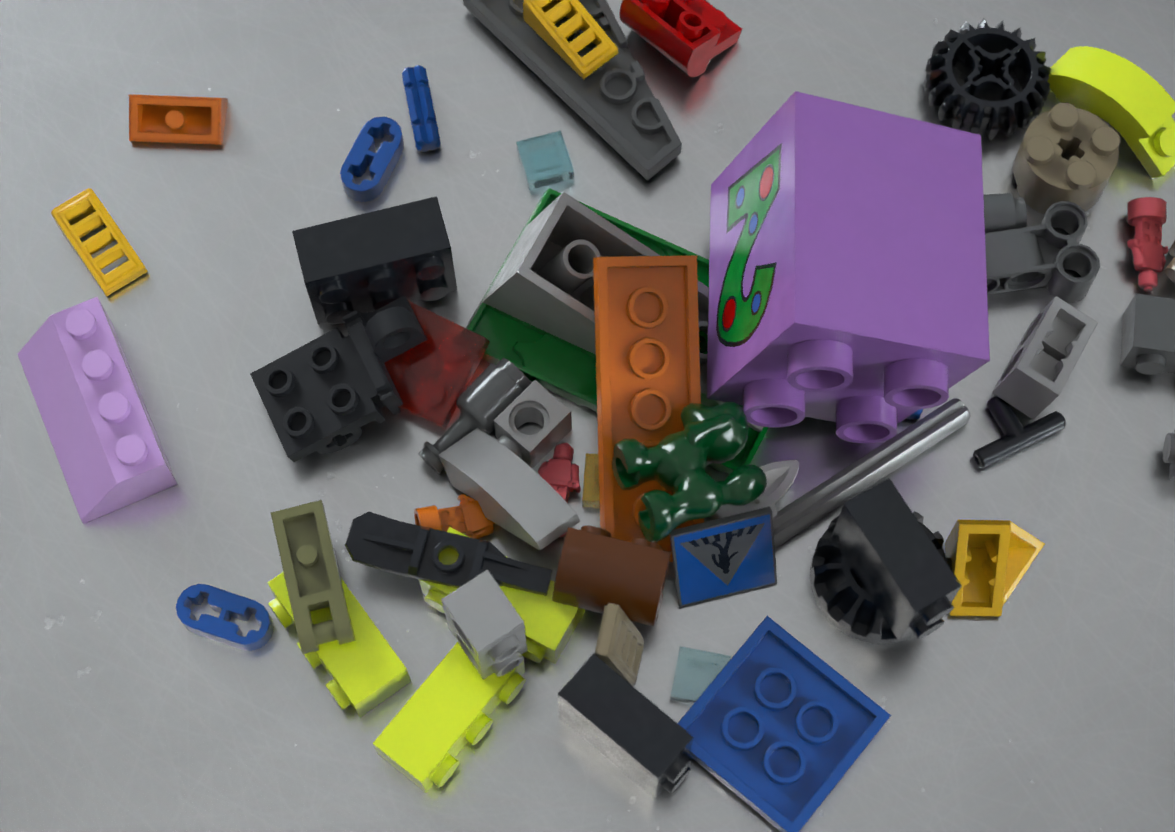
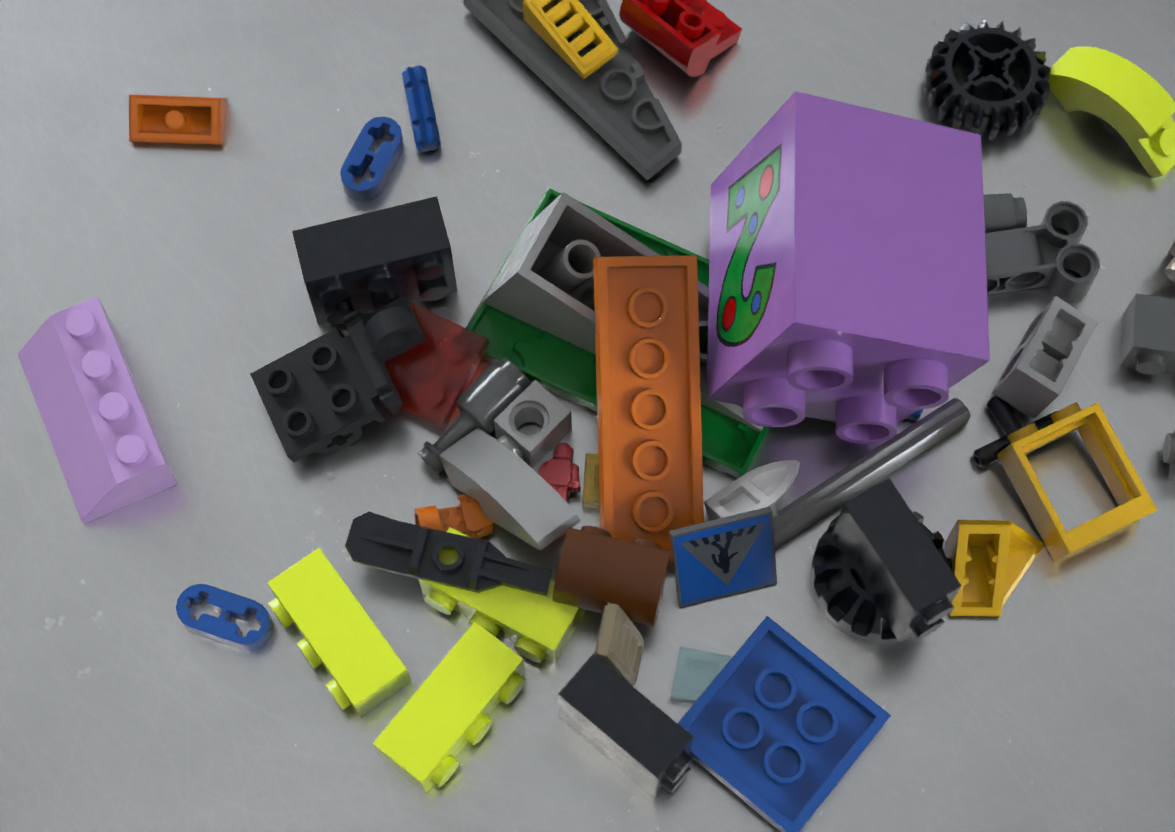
(84, 215): yellow slope -> none
(312, 574): olive plate -> none
(486, 626): light grey brick -> none
(545, 160): clear light blue tile -> none
(679, 466): dark green animal -> none
(1065, 158): dark tan brick -> none
(1111, 461): none -> yellow window
(1148, 254): coral piece -> none

